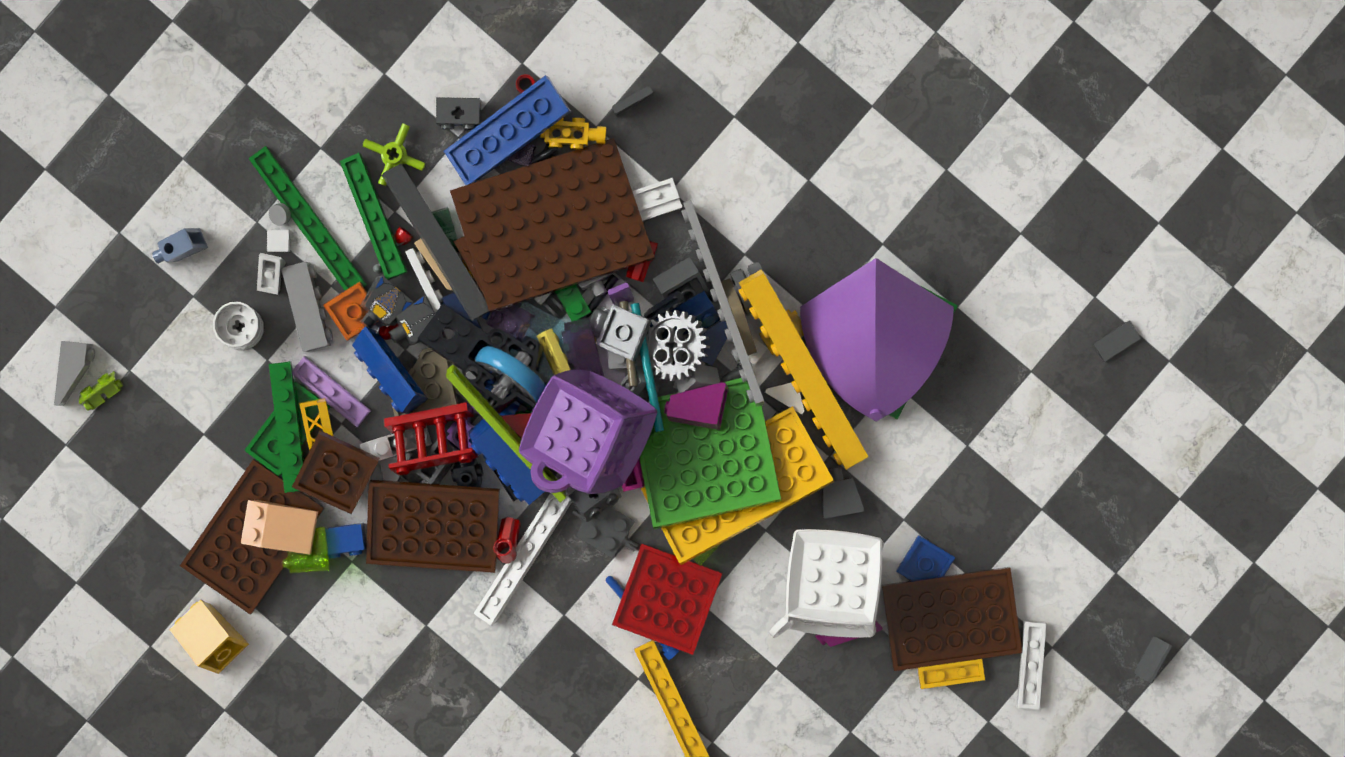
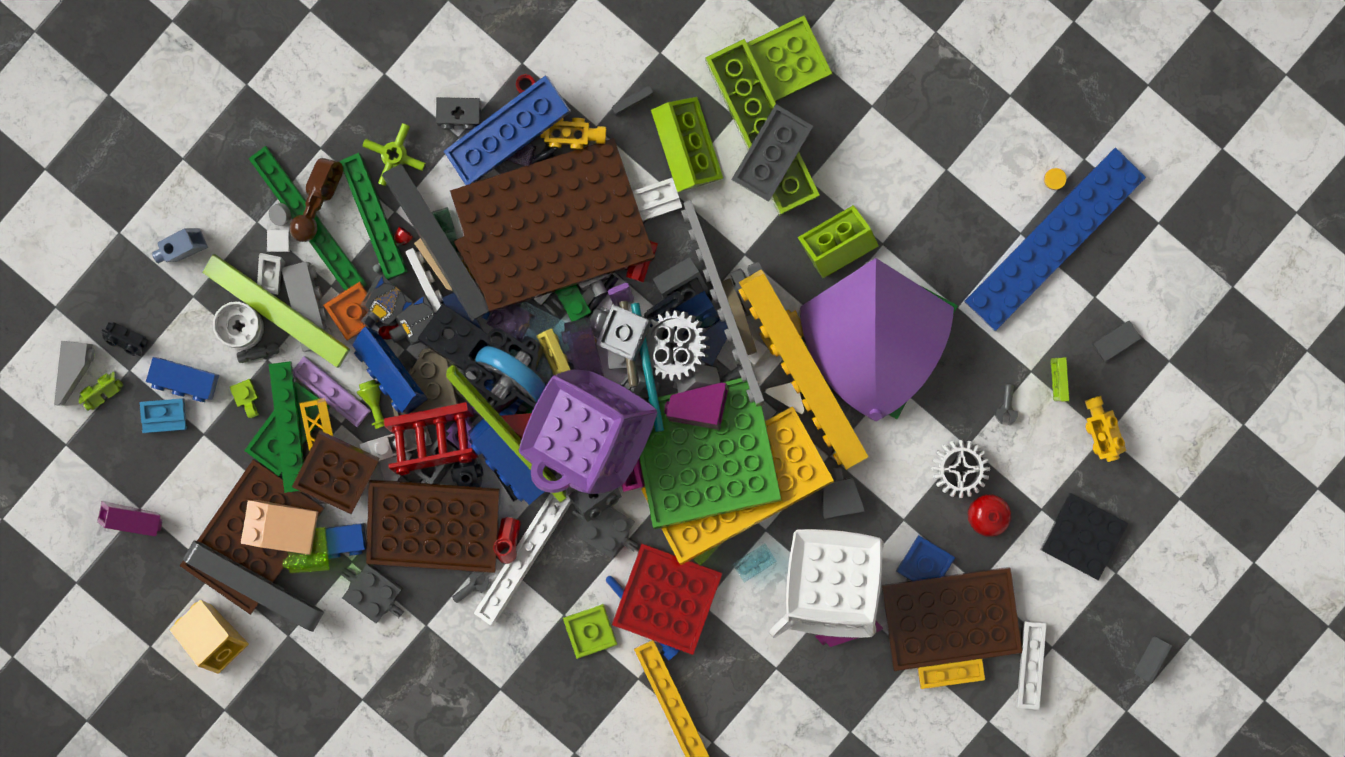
(116, 336): none -> black hinge
(129, 519): none -> magenta slope
(163, 415): none -> dark azure plate
(182, 379): none -> blue brick
(245, 394): none -> lime plate
(253, 585): none -> dark grey beam
(257, 352): none -> dark grey axle
(276, 310): none -> lime tile
(319, 188): none -> reddish brown beam
(370, 393): none -> lime piece
(372, 593): none -> dark grey plate
(471, 587): none -> dark grey bar
(590, 631): none -> lime tile
(687, 143): none -> lime slope
(750, 106): none -> lime brick
(754, 562): none -> clear light blue hips
(772, 153): none -> dark grey plate
(789, 58): none -> lime plate
(838, 241): none -> lime slope
(960, 458): none -> white gear
(989, 515): none -> red cylinder
(1007, 405): none -> dark grey bar
(1054, 239): none -> blue plate
(1055, 178): none -> yellow tile
(1059, 379): none -> lime tile
(1084, 536): none -> black plate
(1104, 430): none -> yellow brick

